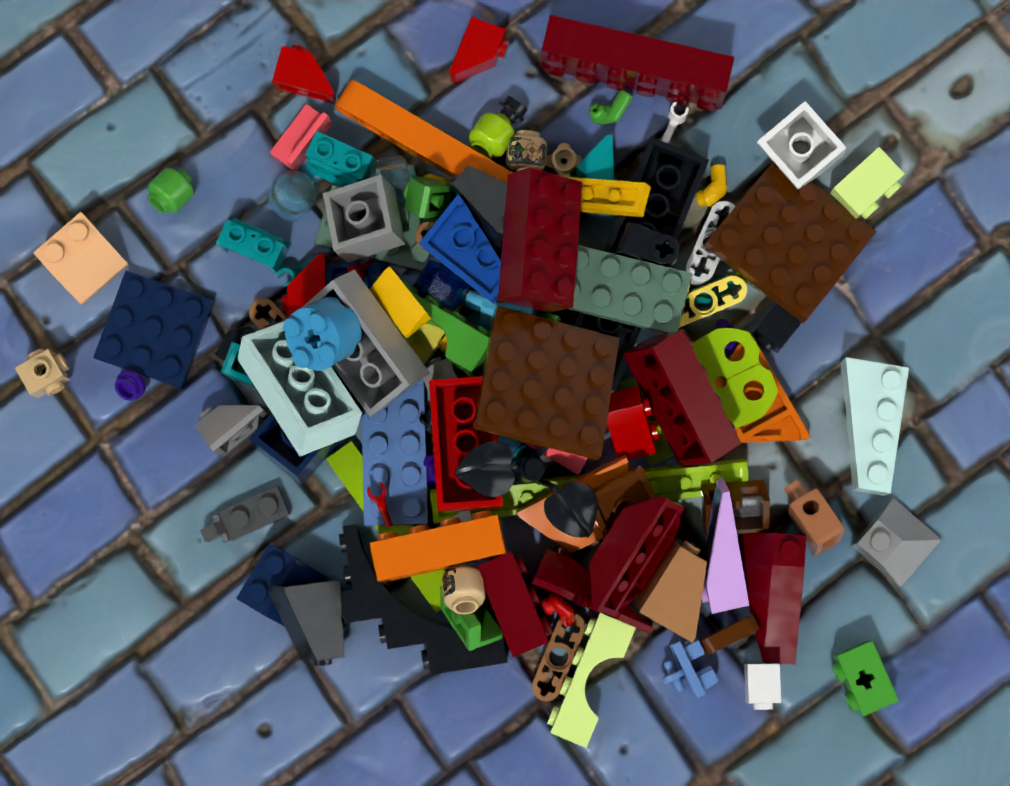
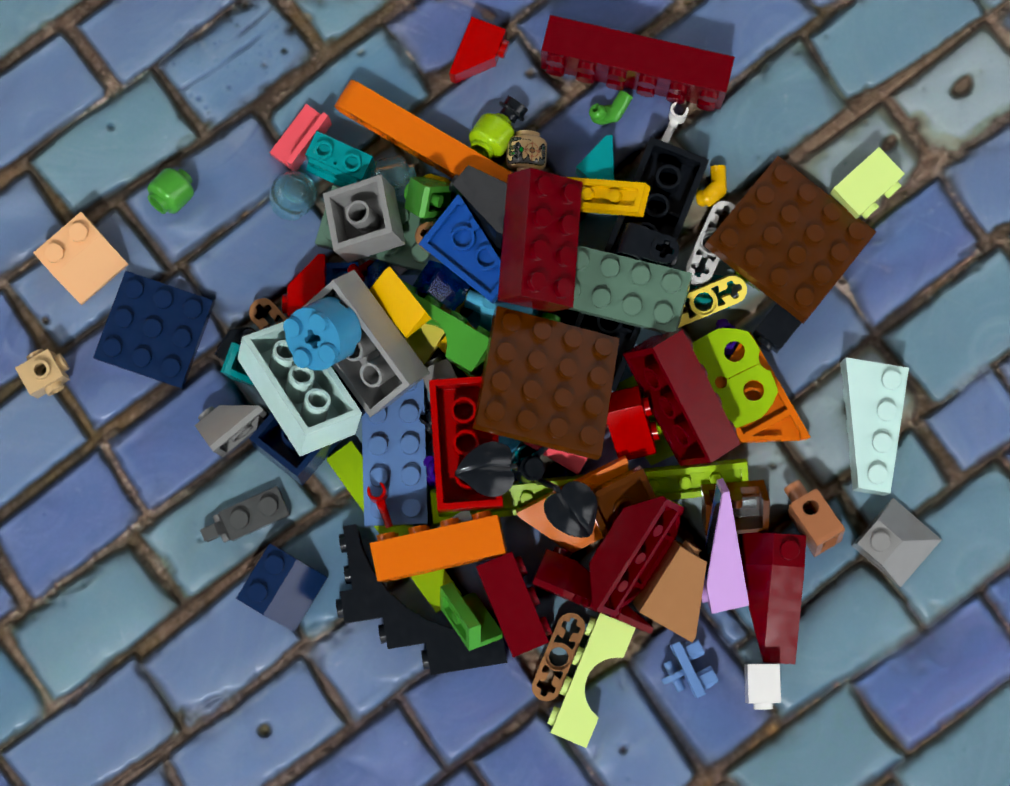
(129, 385): dark purple plate -> none
(253, 244): teal window -> none
(295, 271): teal hand -> none
(301, 75): red slope -> none
(312, 618): black slope -> none
(463, 589): tan head -> none
(555, 603): red arm -> none
(563, 152): tan plate -> none
(729, 634): reddish brown beam -> none
(802, 146): white slope -> none
(879, 688): bright green brick -> none

